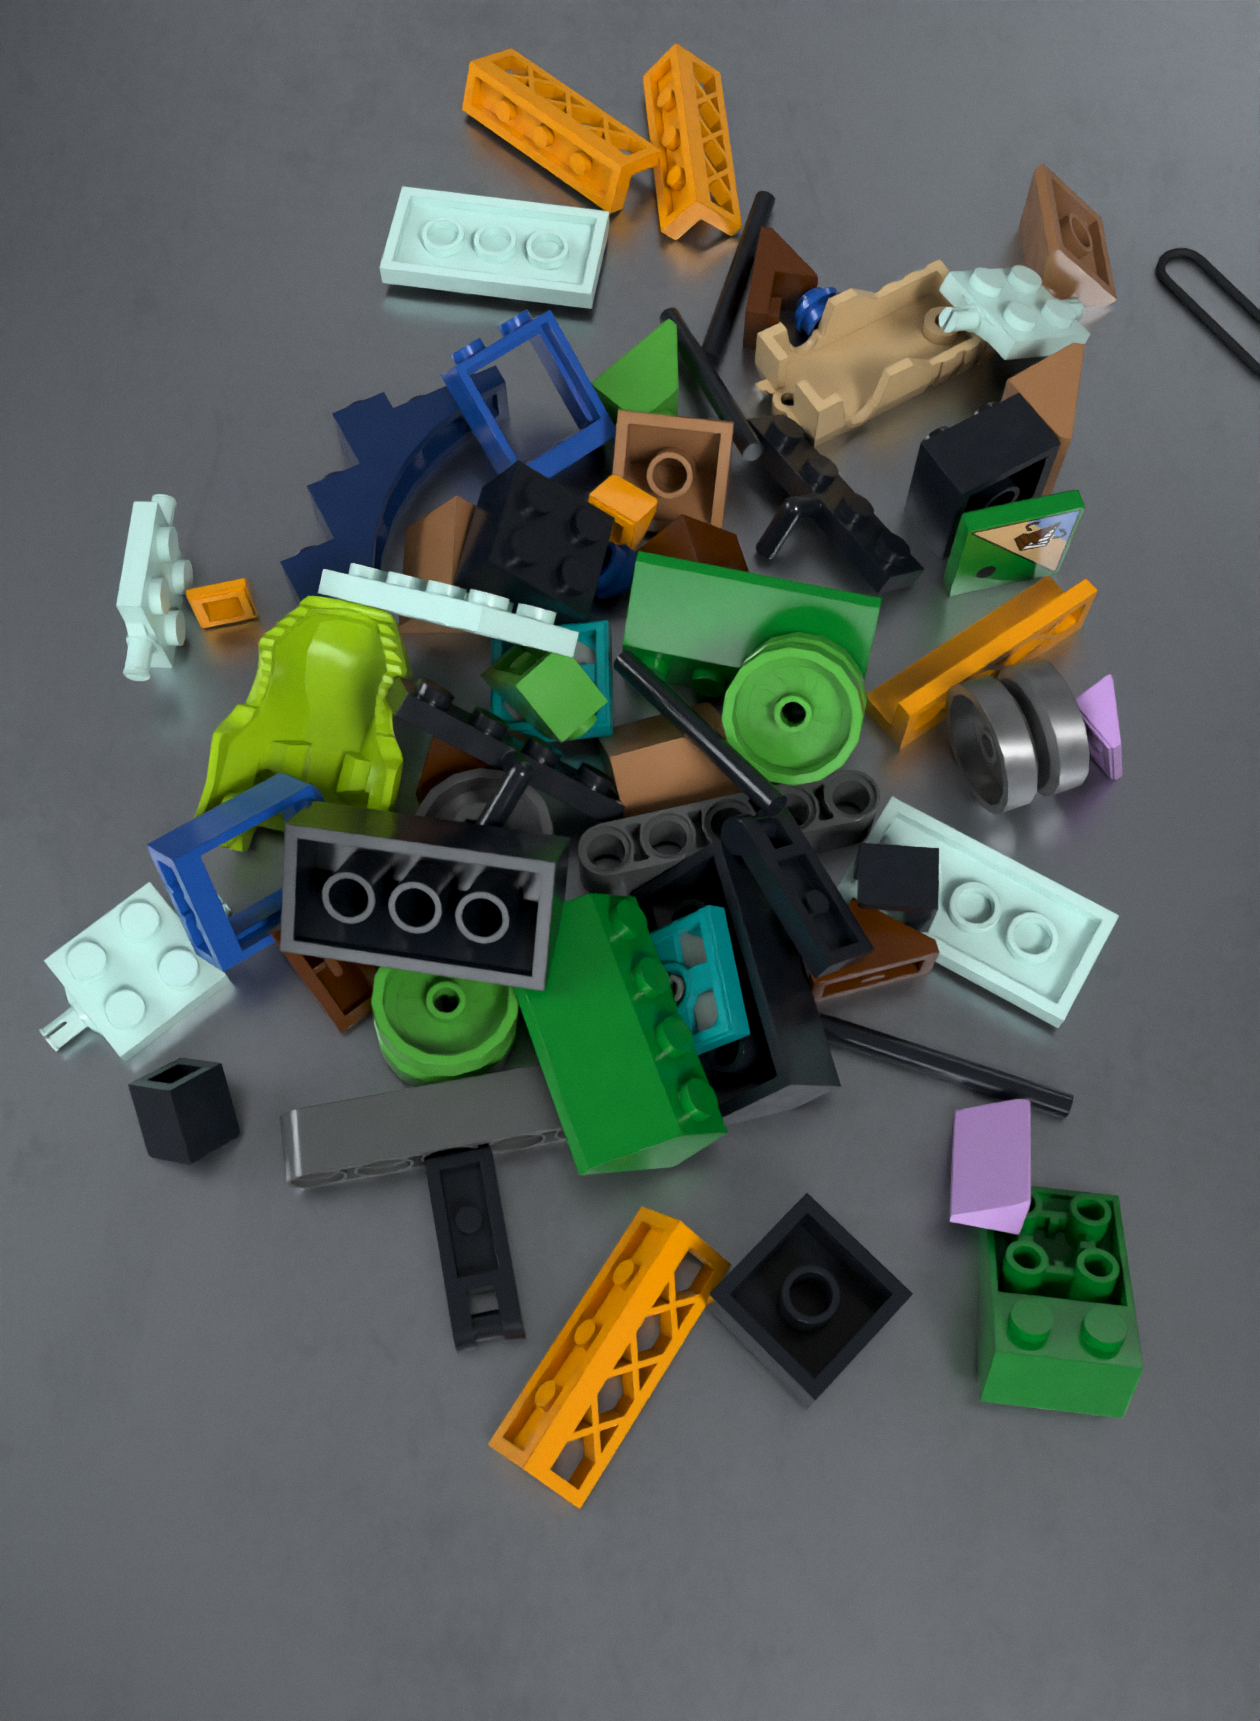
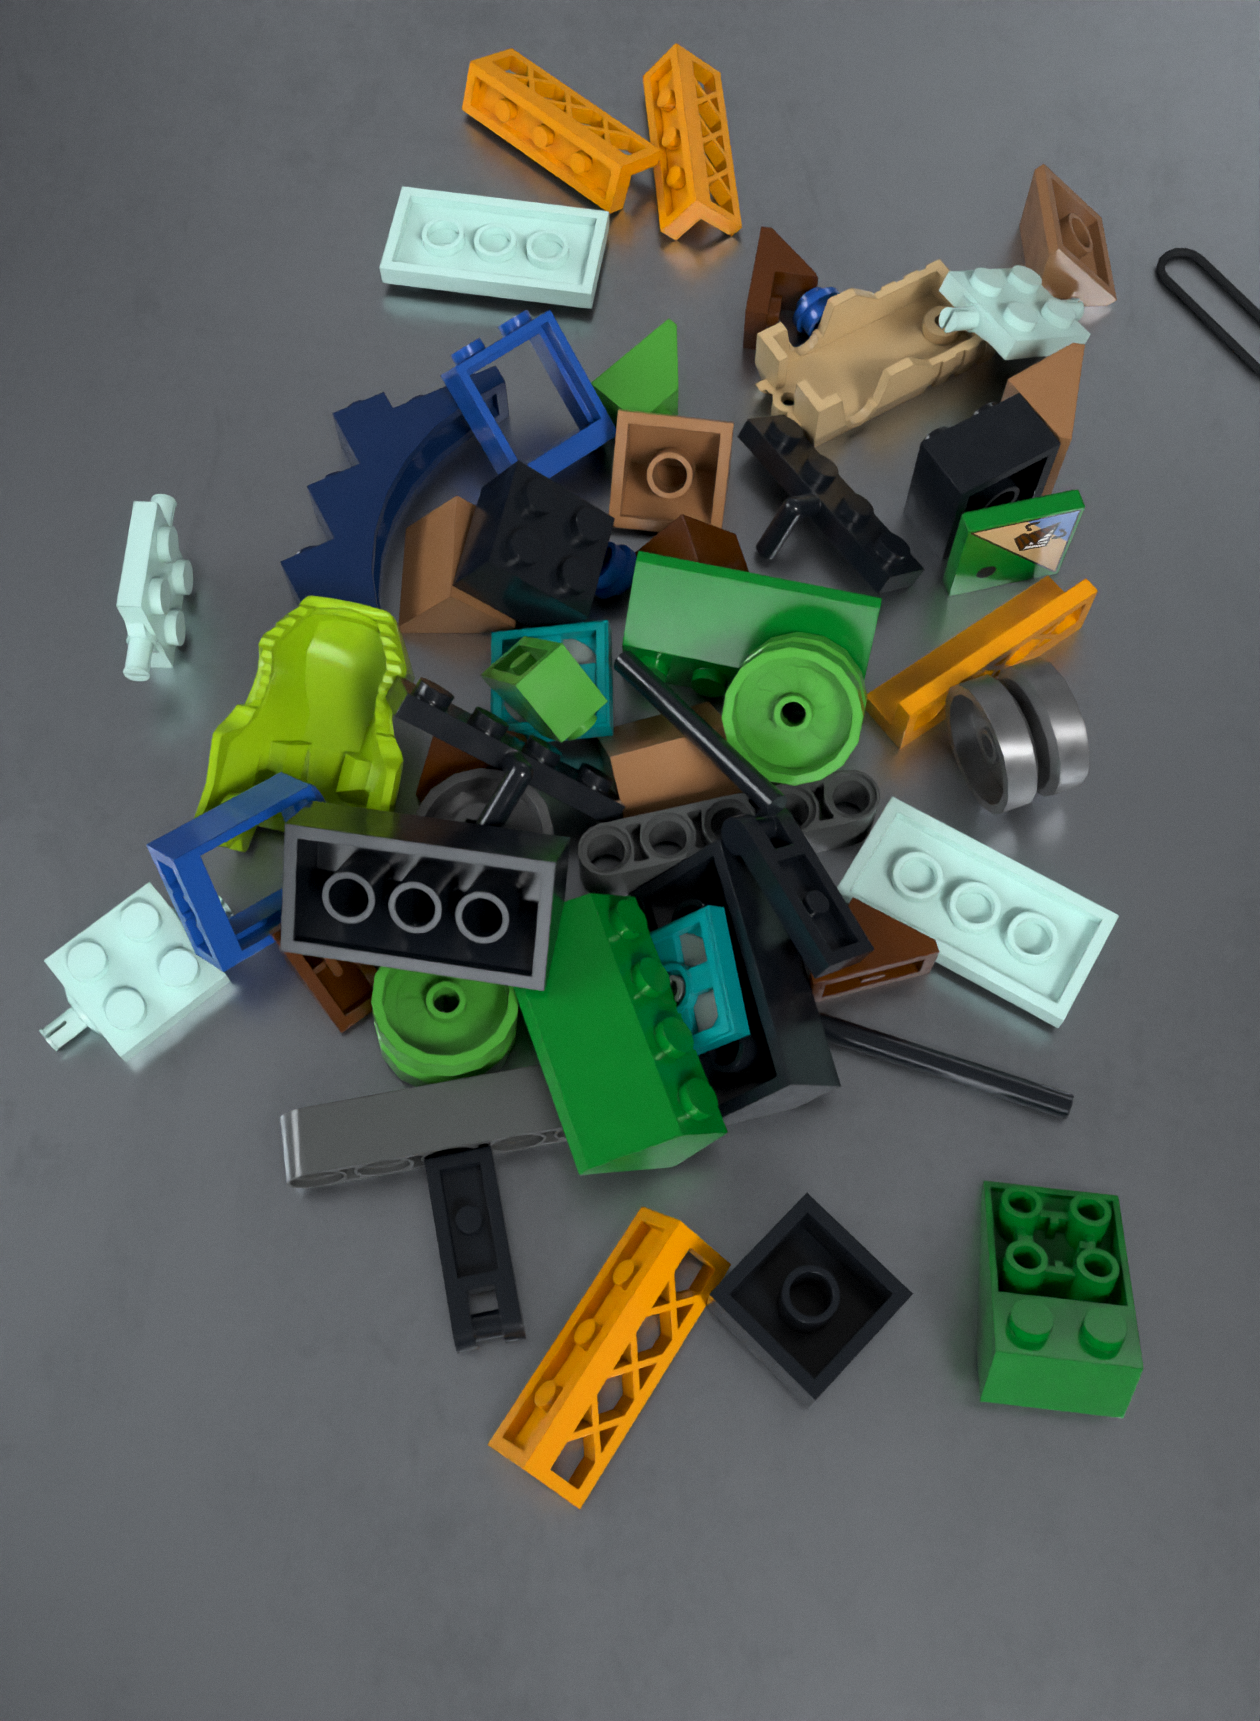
(184, 1110): black panel -> none
(223, 602): light orange slope -> none
(450, 607): light aqua plate -> none
(630, 508): light orange slope -> none
(713, 387): black bar -> none
(737, 277): black bar -> none
(899, 881): black panel -> none
(992, 1166): lavender slope -> none
(1102, 726): lavender slope -> none

